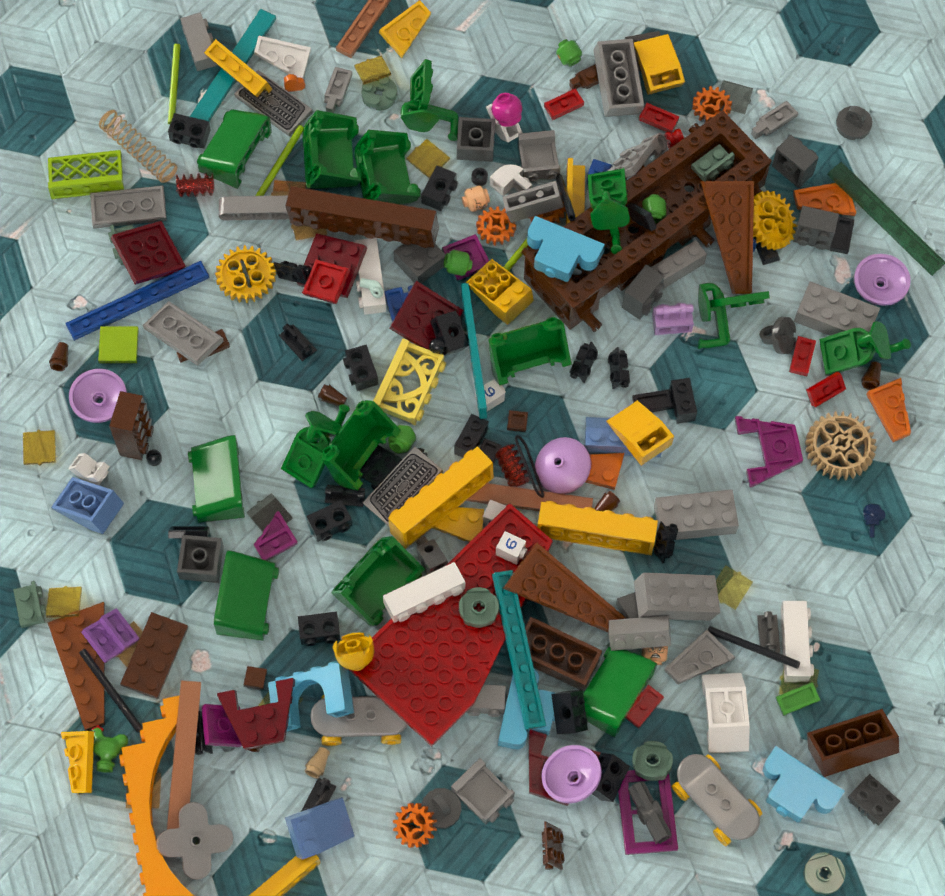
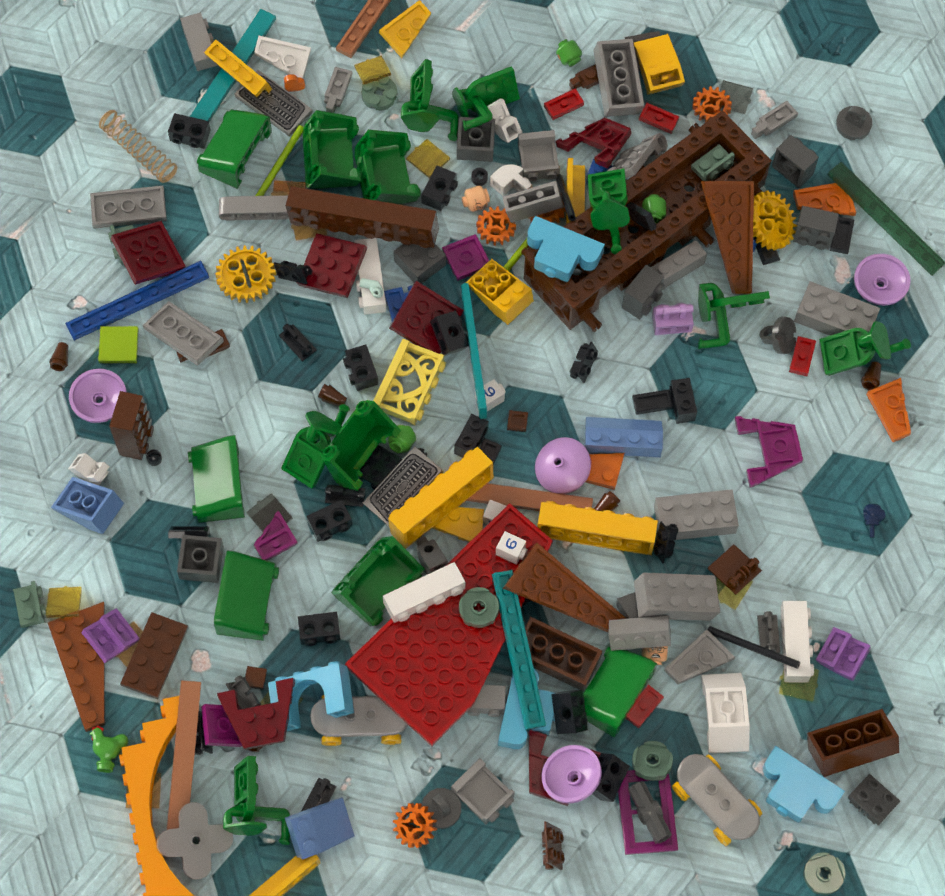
(39, 447): clear yellow piece -> none
(80, 755): yellow wing -> none
(86, 184): lime fence -> none
(111, 690): black piece -> none
(174, 82): lime piece -> none
(195, 185): clear red piece -> none
(242, 688): none -> dark grey hinge
(244, 805): none -> green plate
(316, 765): tan cone -> none
(326, 281): red tile -> none
(354, 651): yellow cylinder -> none
(437, 345): black hinge -> none
(457, 262): bright green head -> none
(485, 92): none -> green plate
(507, 109): dark pink piece -> none
(511, 466): clear red piece -> none
(527, 468): black piece -> none
(528, 348): green windscreen -> none
(603, 135): none -> dark red wing
(617, 361): black hinge -> none
(641, 432): yellow slope -> none
(674, 137): red wheel -> none
(735, 569): none -> reddish brown hinge
(797, 698): bright green tile -> none
(826, 389): red plate -> none
(839, 452): tan gear -> none
(843, 654): none -> medium lavender slope

